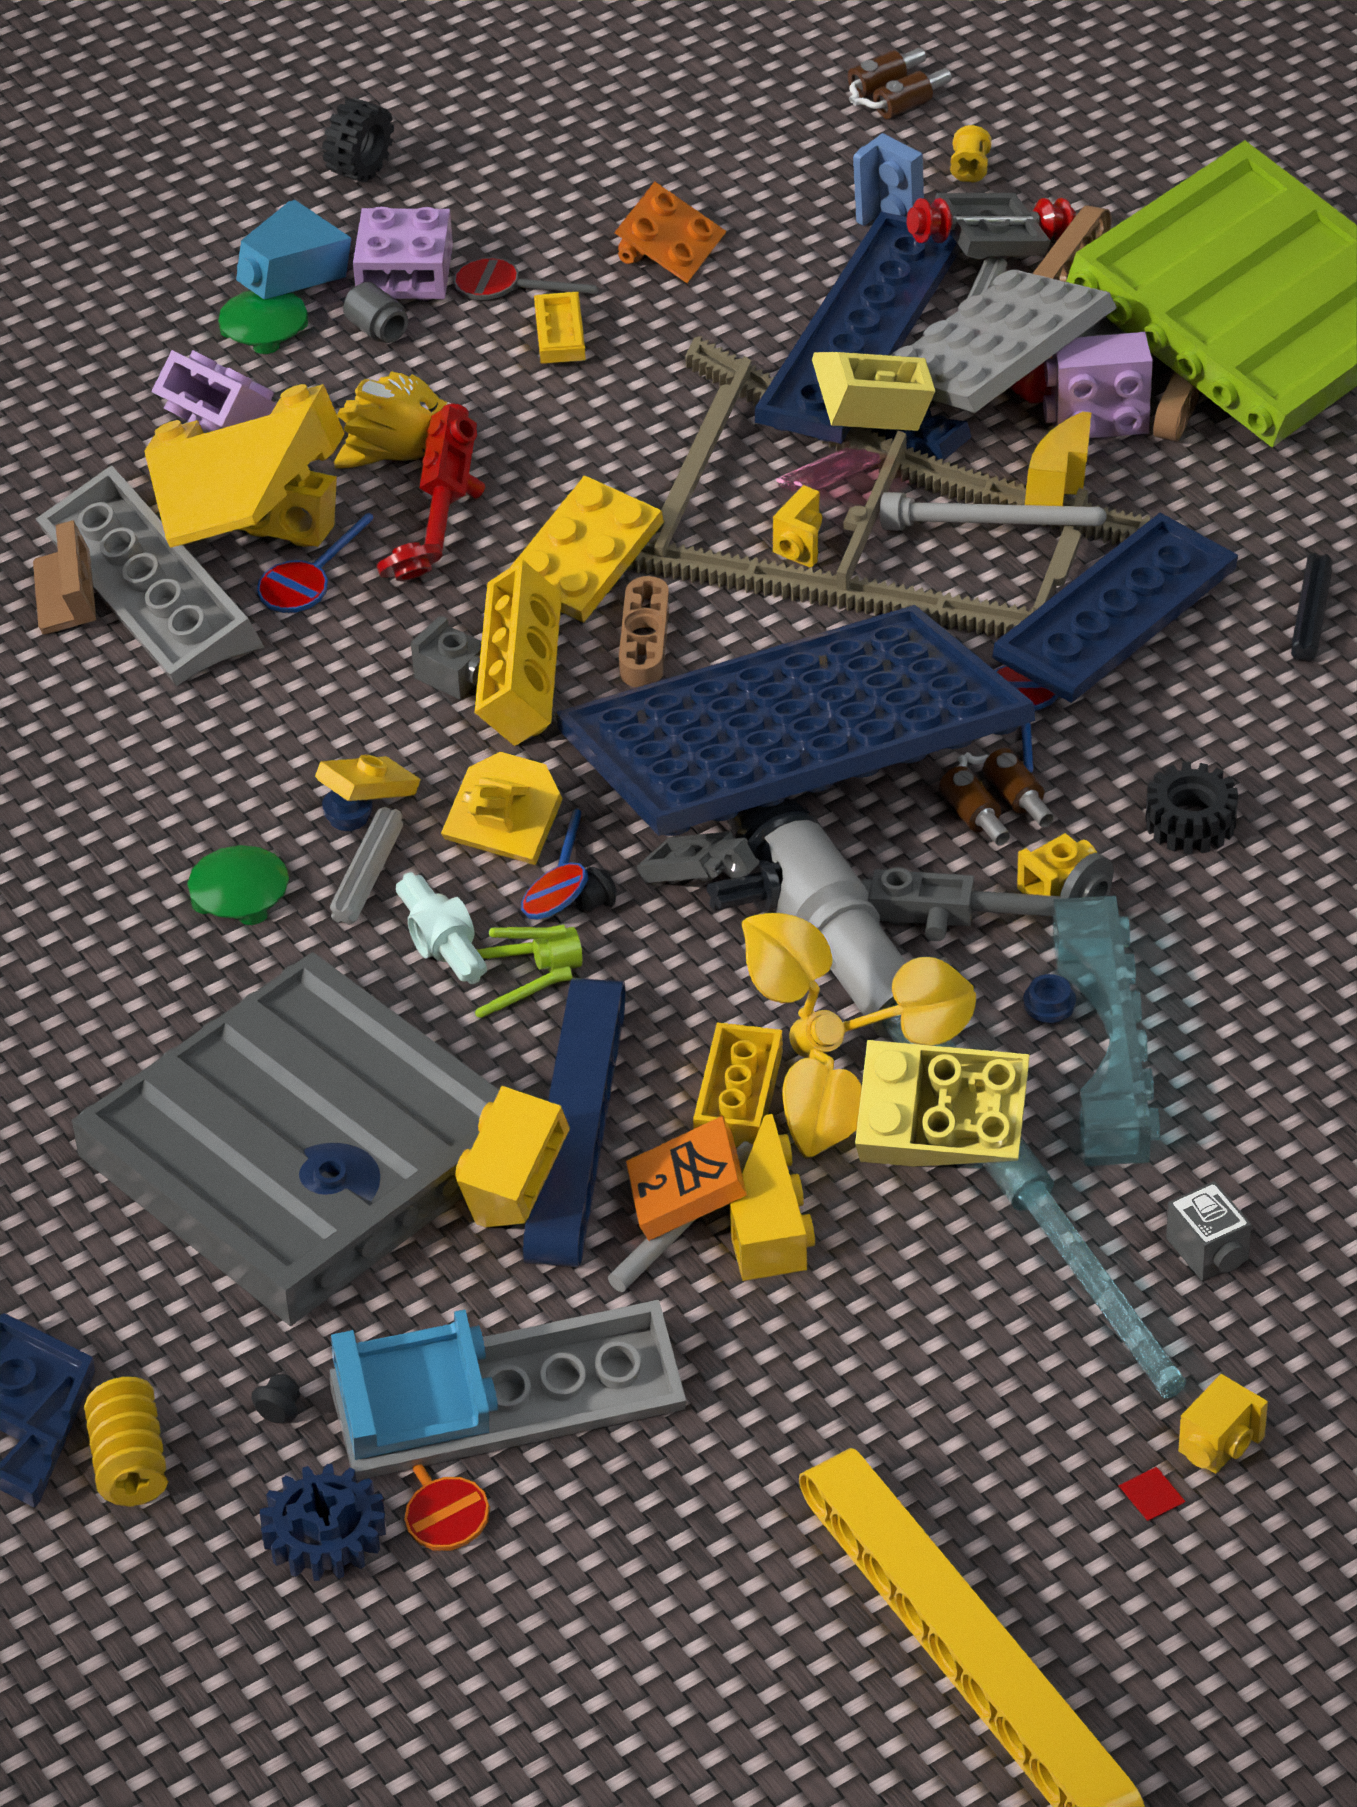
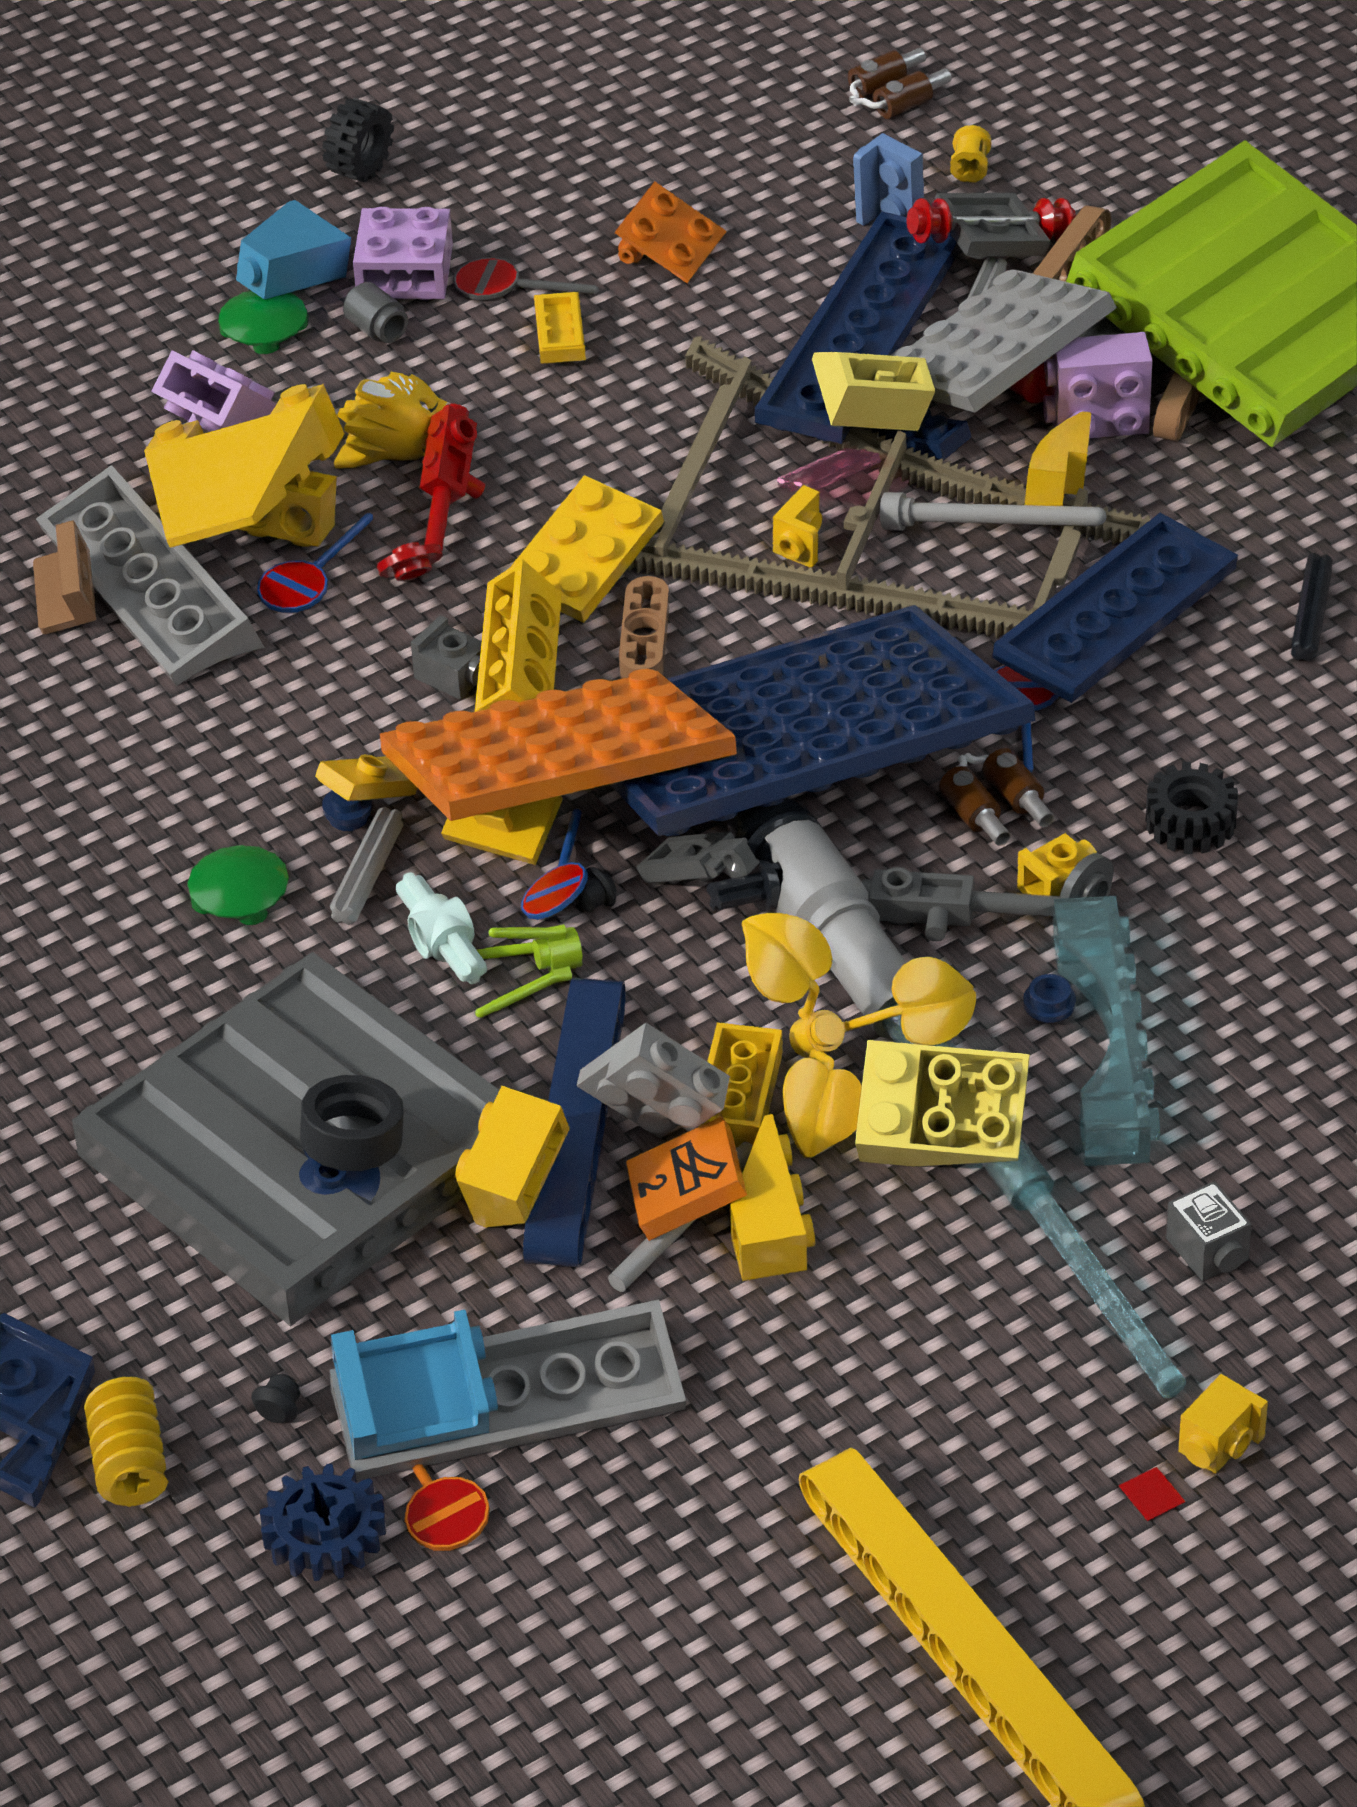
(351, 1147): none -> black tyre
(555, 744): none -> orange plate
(656, 1082): none -> light grey plate

